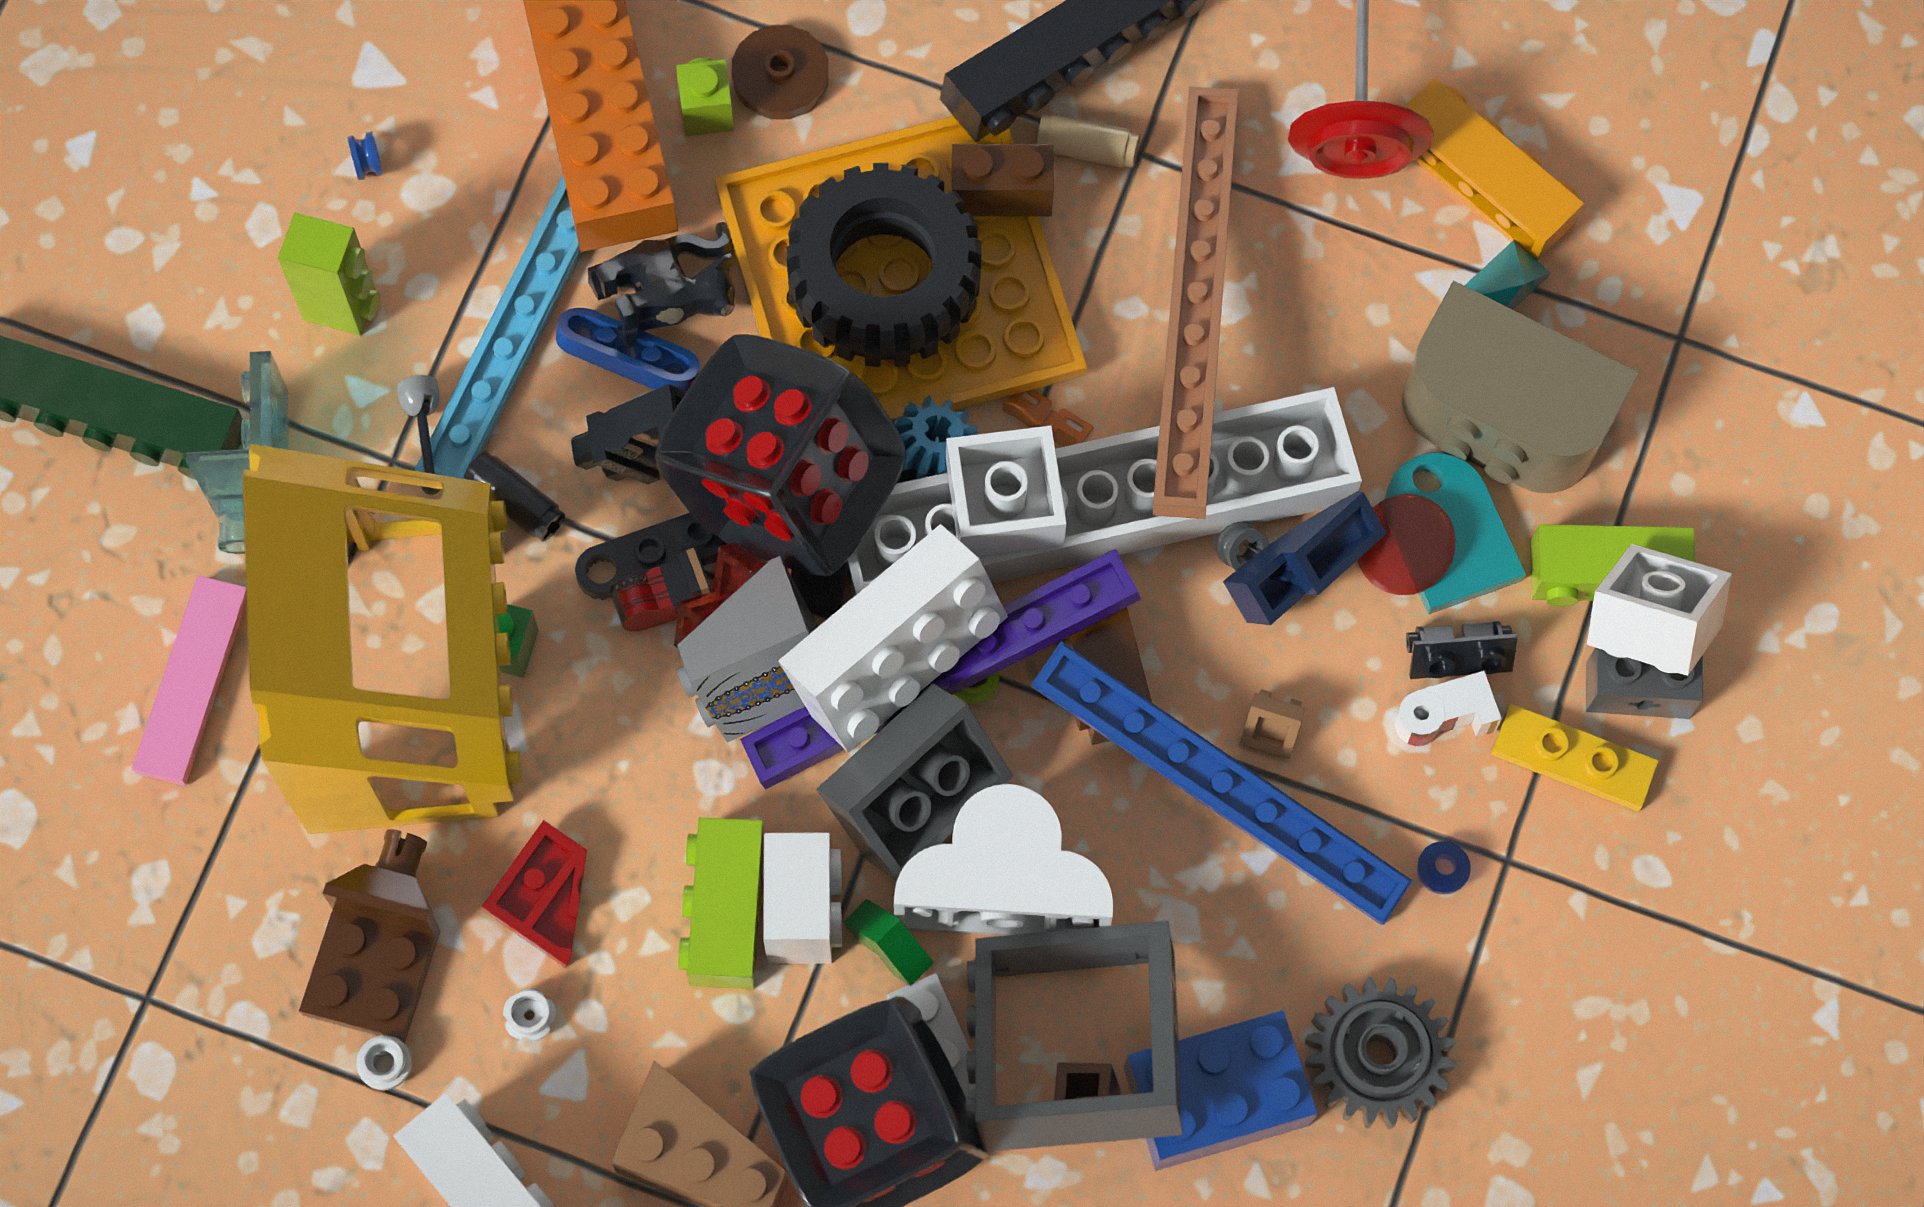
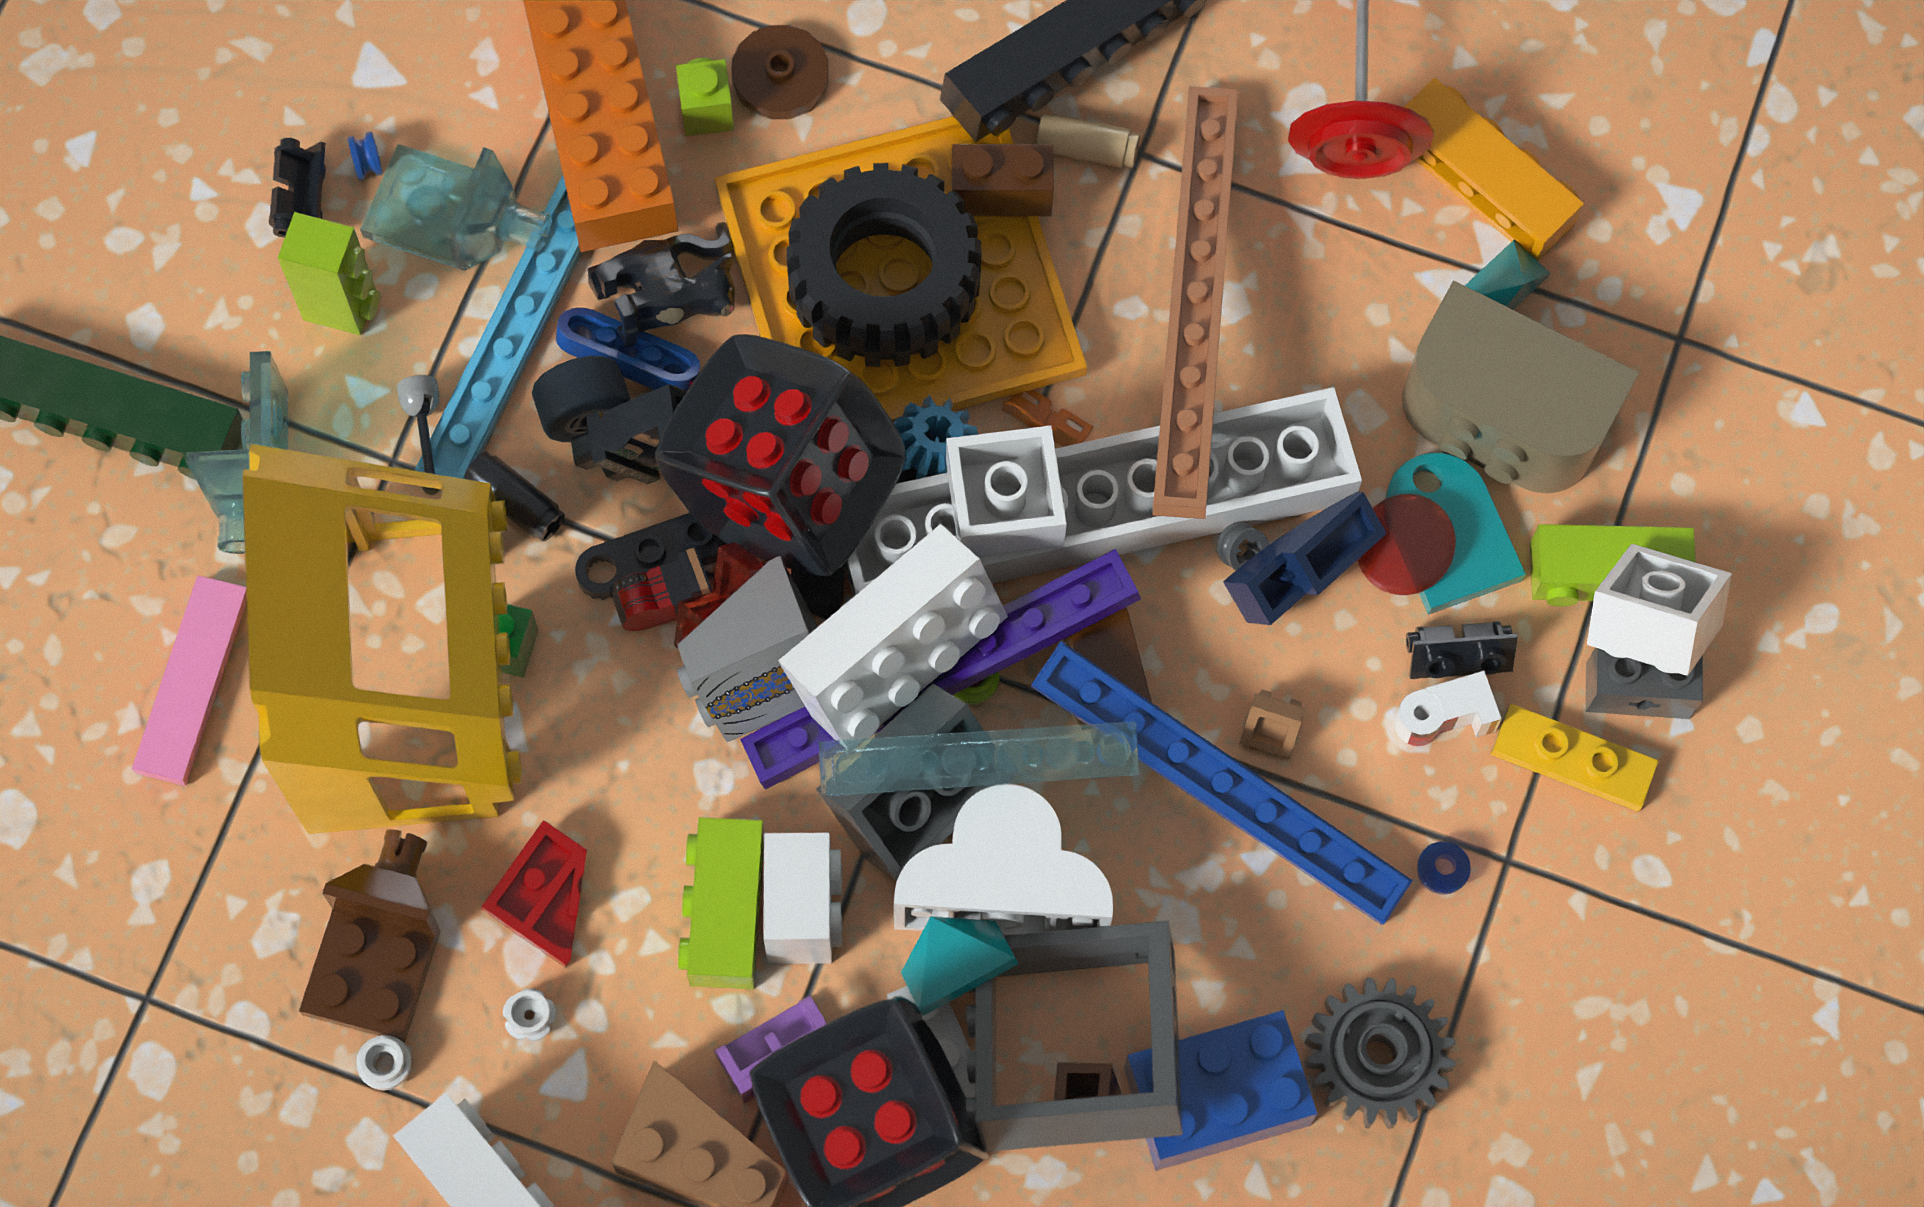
(303, 174): none -> black hinge
(450, 209): none -> clear light blue plate
(577, 390): none -> black wheel
(751, 1048): none -> medium lavender hinge
(889, 940): green piece -> none
(954, 959): none -> teal slope
(978, 758): none -> clear light blue plate

